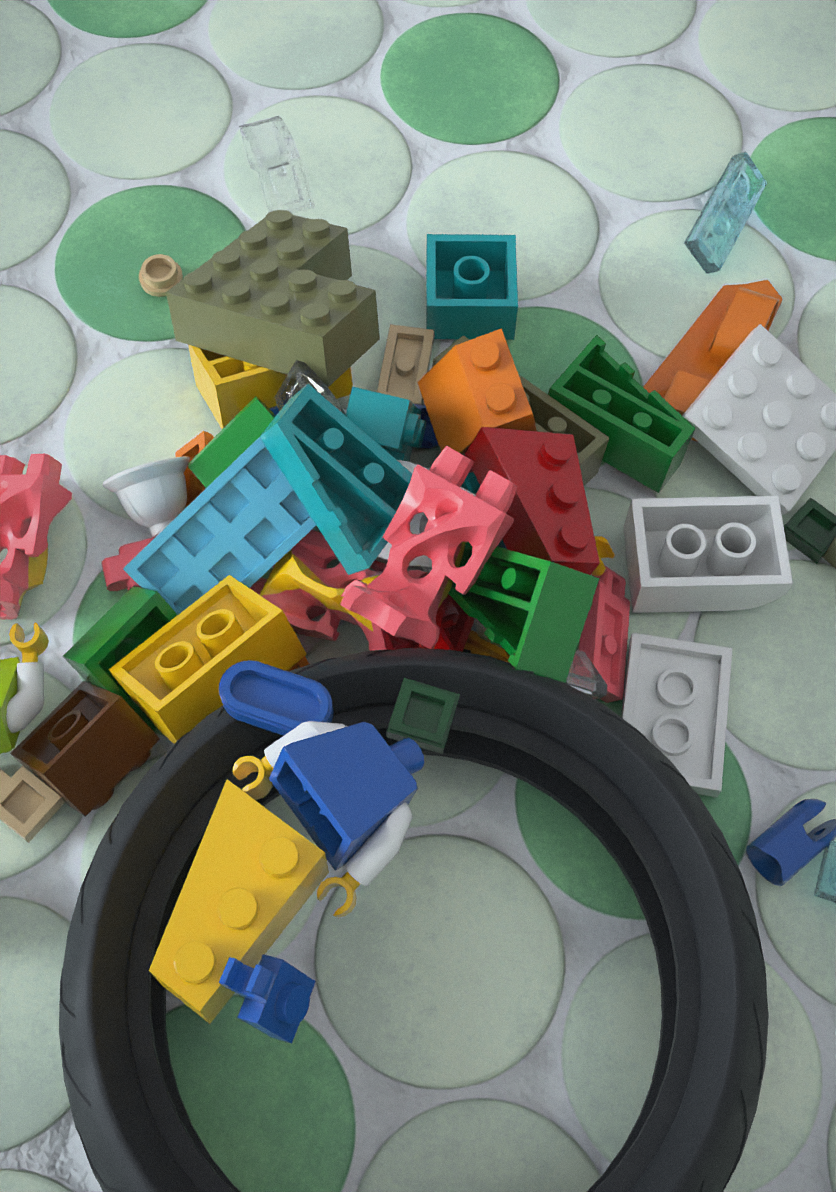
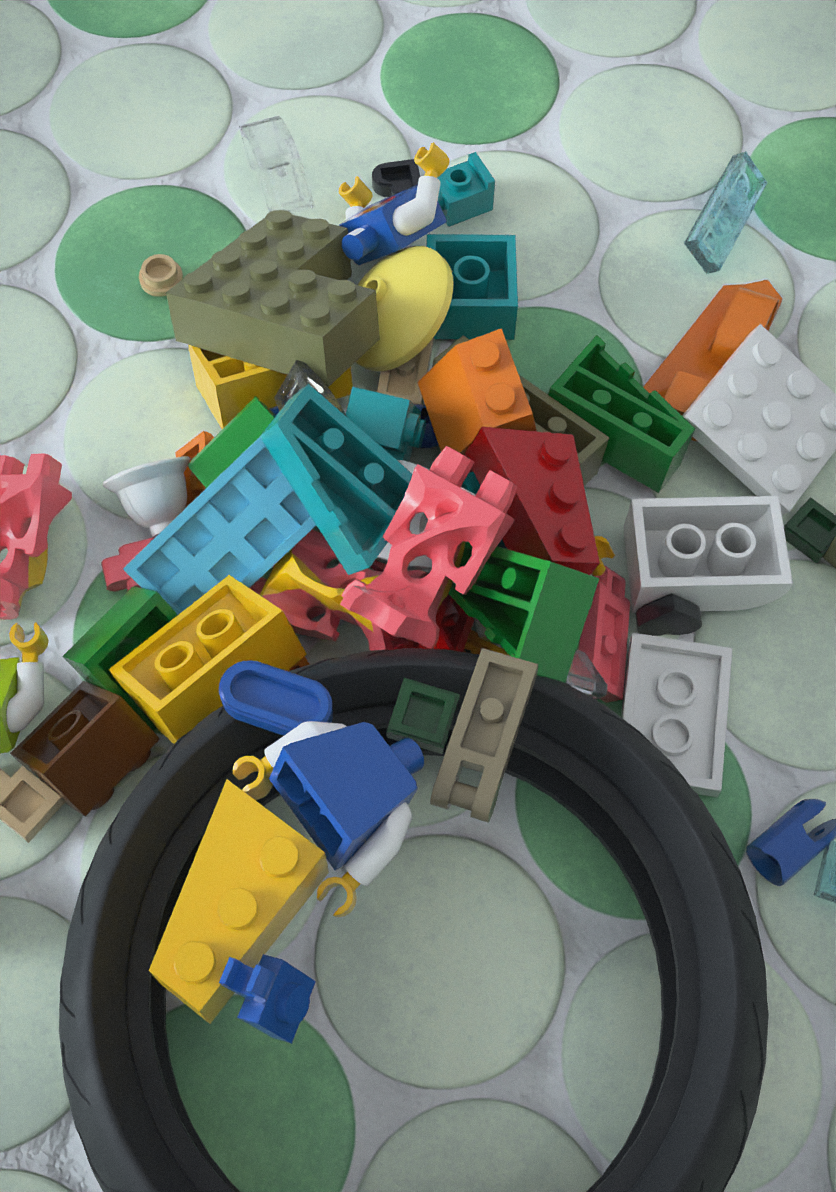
(395, 177): none -> black tile
(396, 219): none -> torso
(412, 303): none -> light yellow dish
(466, 190): none -> teal brick
(485, 733): none -> dark tan plate
(668, 615): none -> black tile

